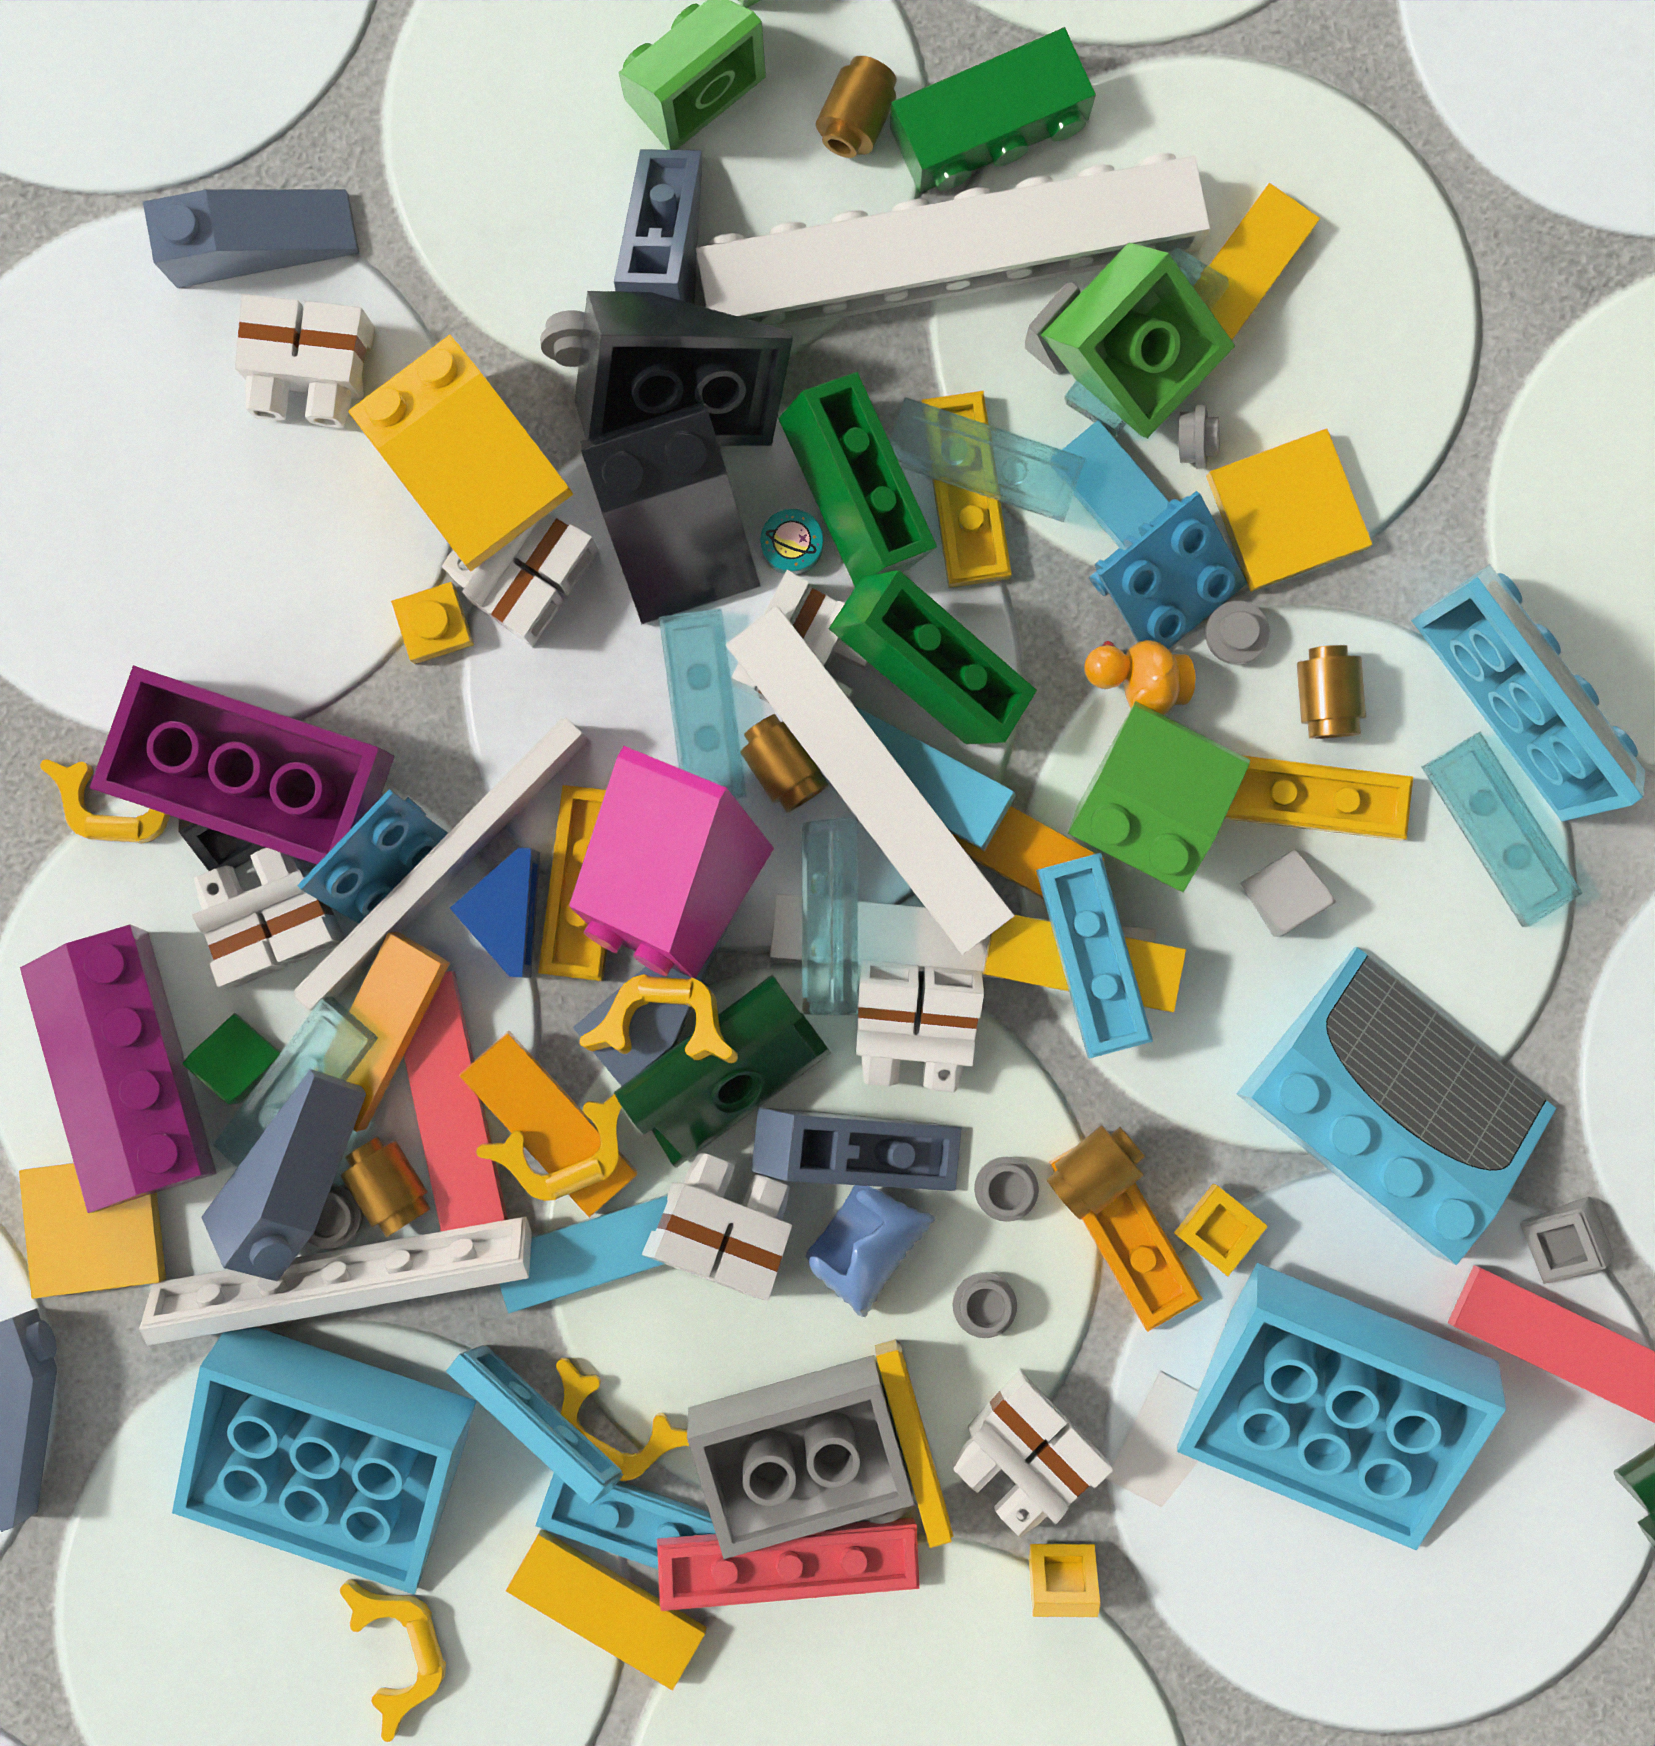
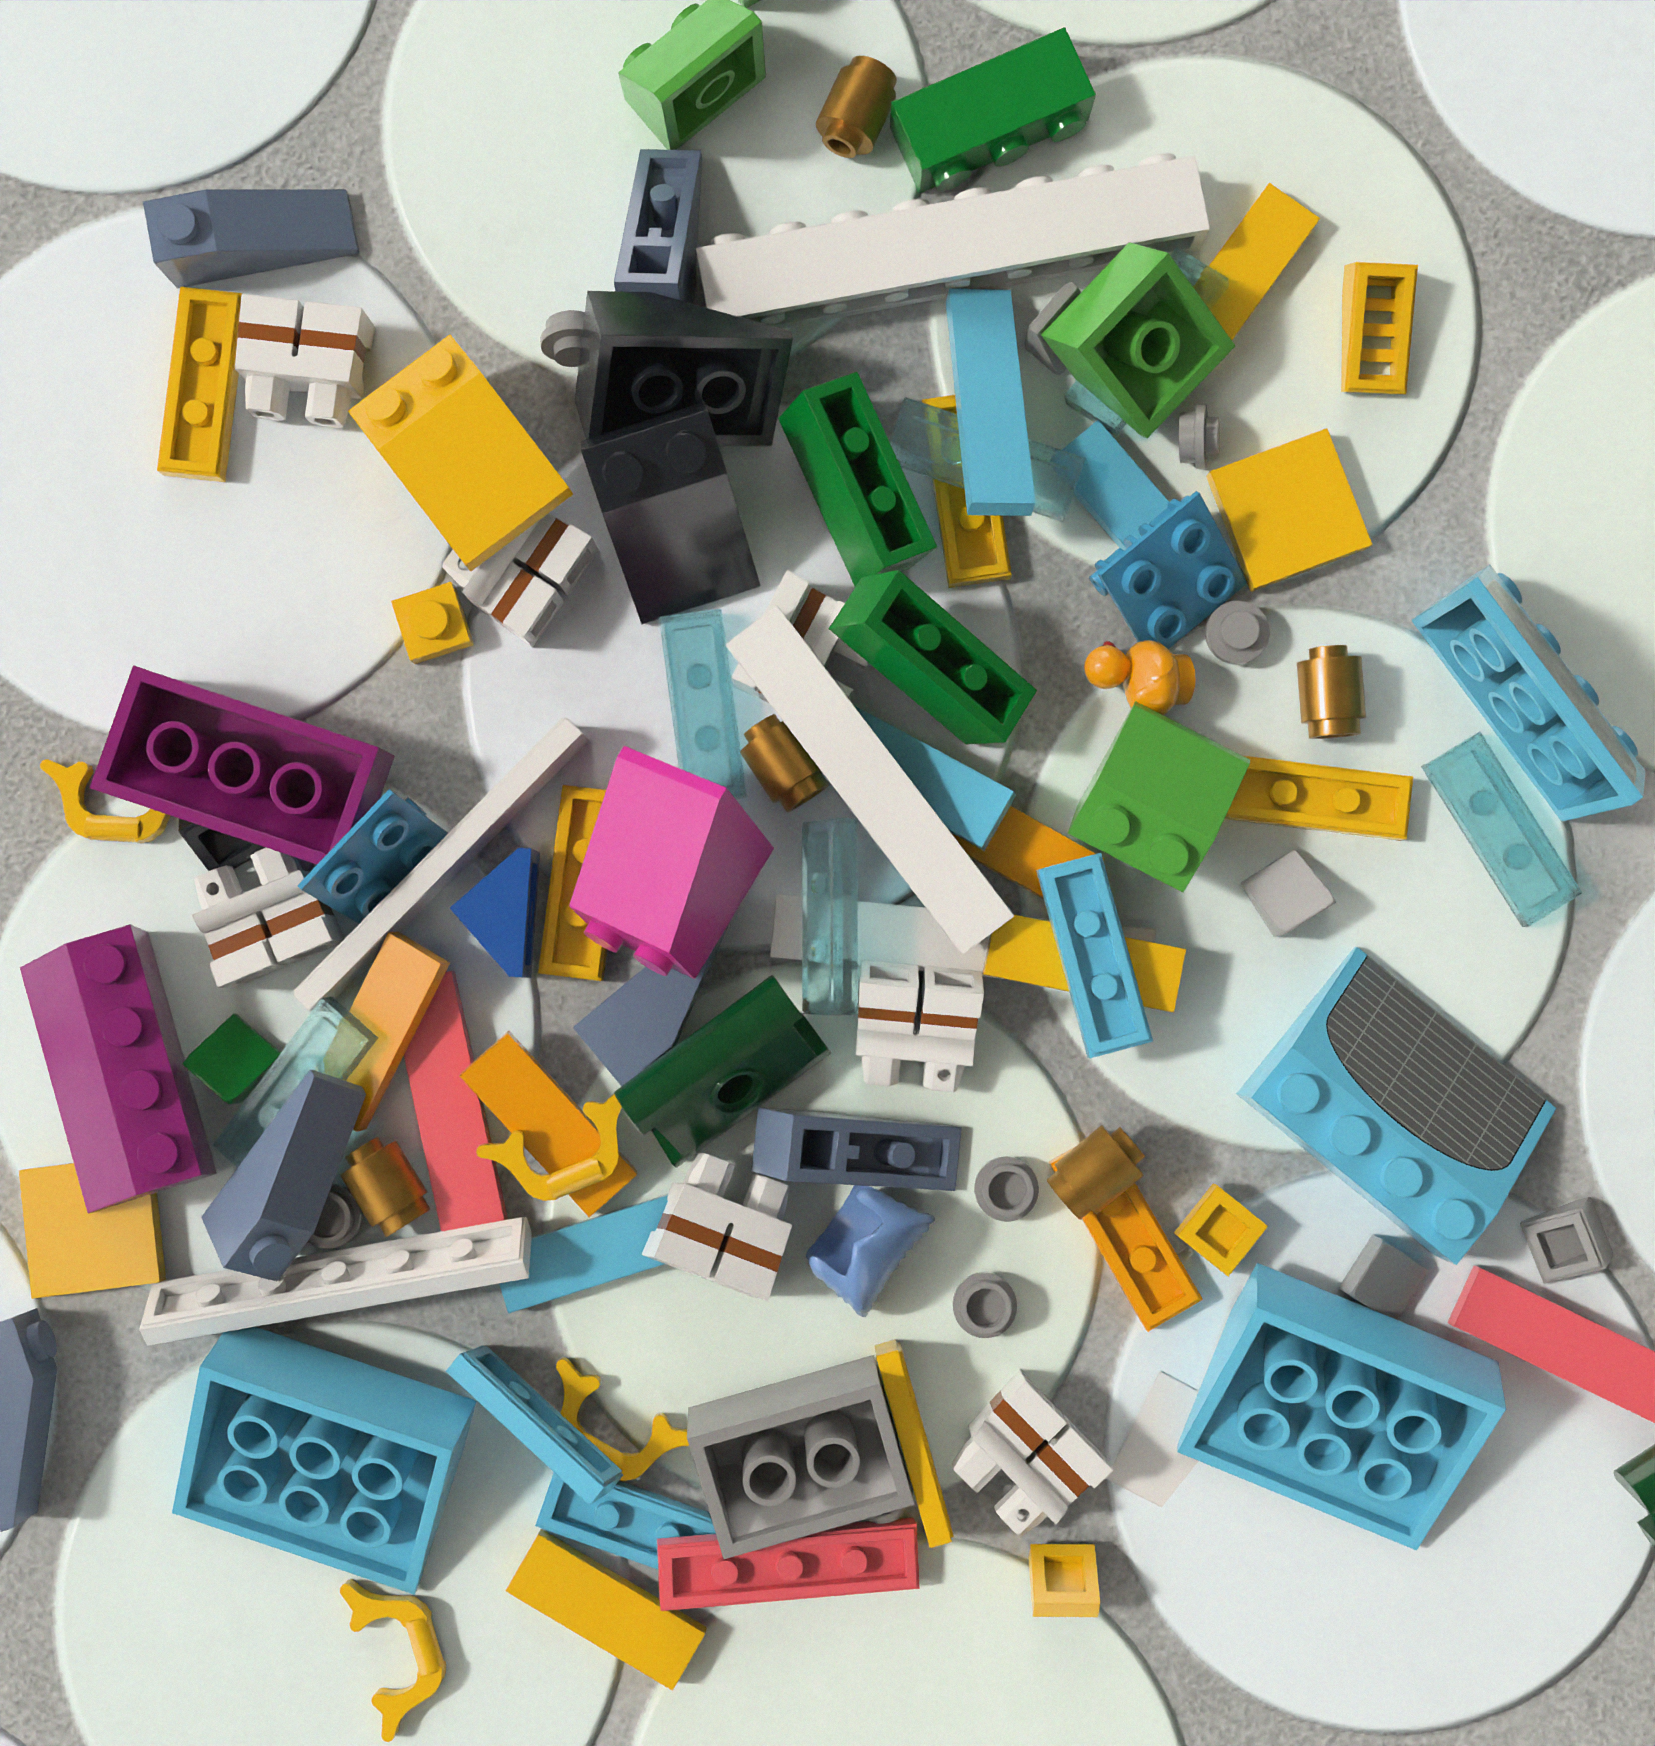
(201, 386): none -> yellow tile
(644, 989): yellow helmet -> none
(791, 541): tile -> none
(989, 403): none -> medium azure tile
(1356, 278): none -> yellow slope
(1383, 1278): none -> light grey slope

